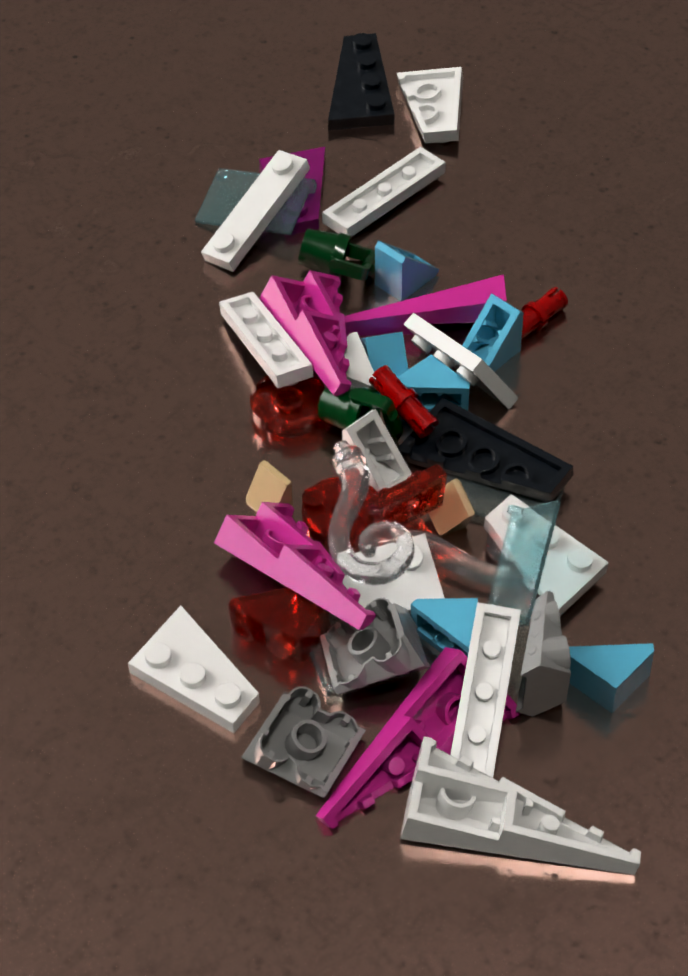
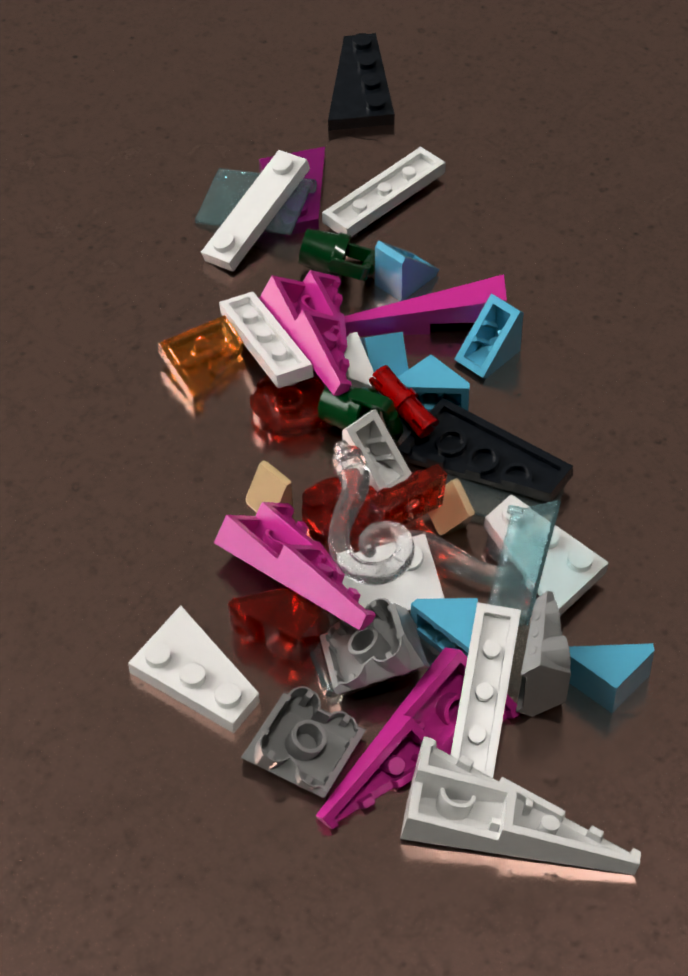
(201, 355): none -> clear orange wing
(434, 101): white wing -> none
(465, 362): white wing -> none
(539, 312): red pin -> none

